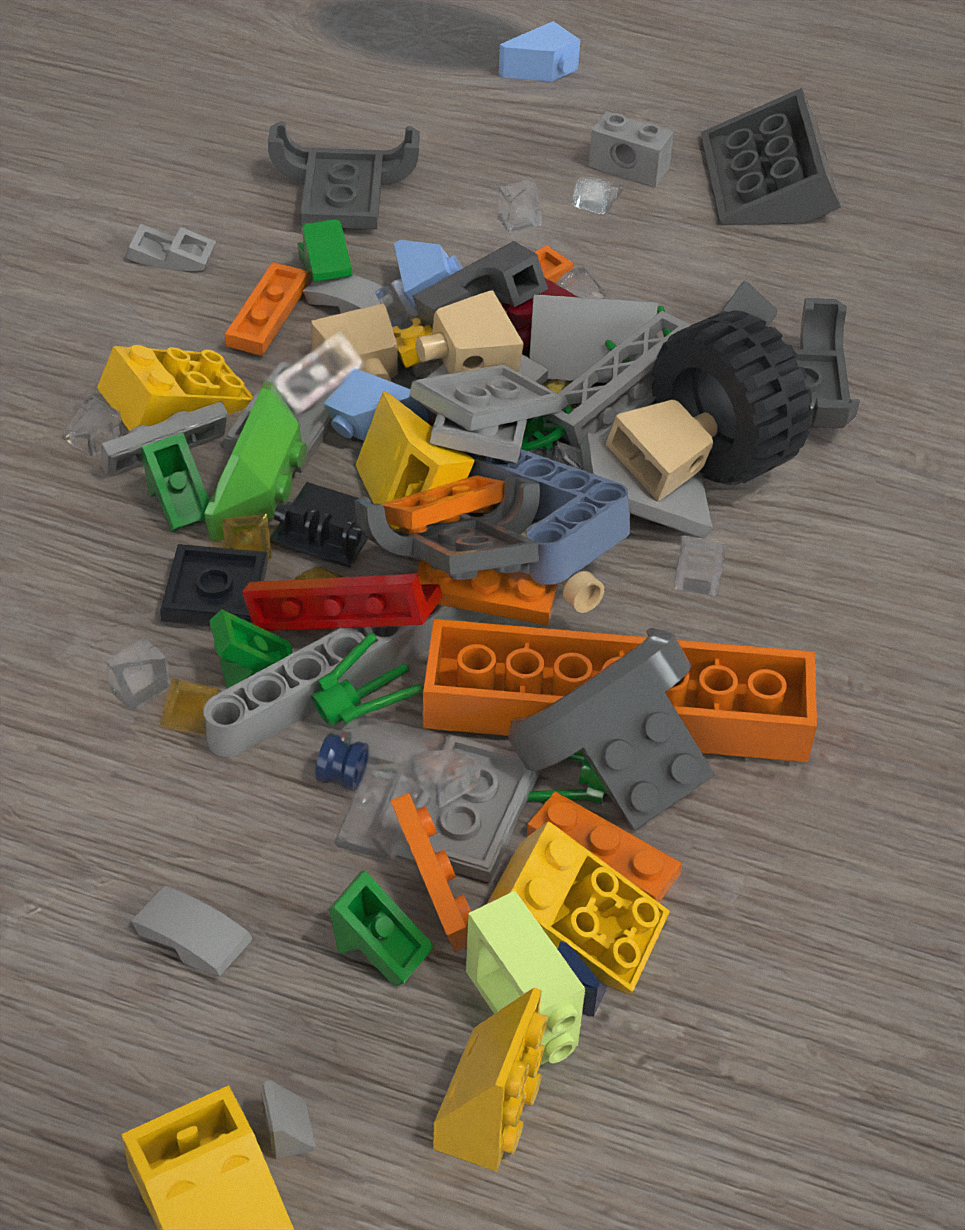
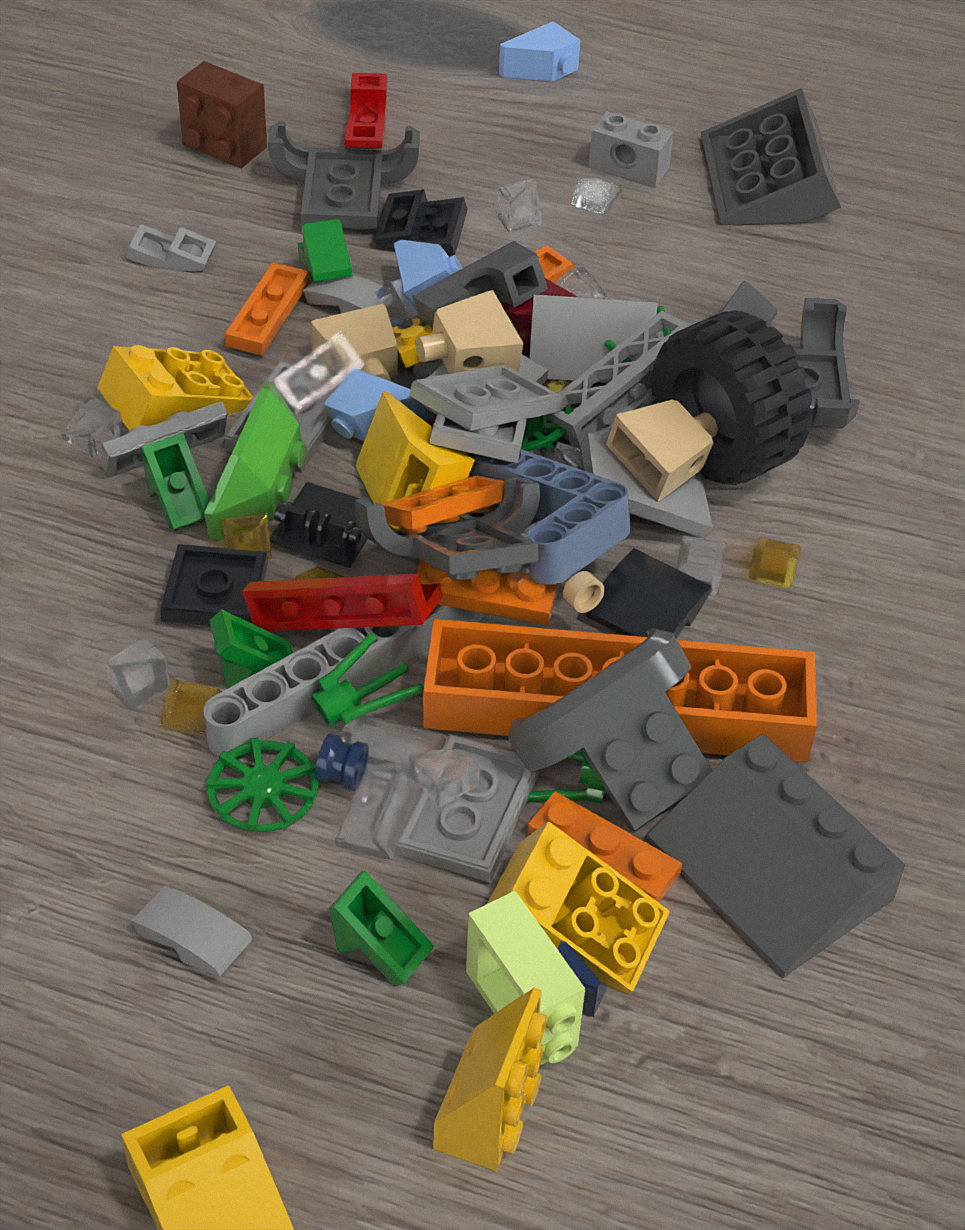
(222, 114): none -> copper brick
(263, 784): none -> green wheel
(286, 1121): light grey slope -> none
(367, 111): none -> red slope
(415, 219): none -> black slope
(434, 868): orange plate -> none
(648, 595): none -> black slope
(774, 562): none -> clear yellow slope
(777, 855): none -> dark grey slope

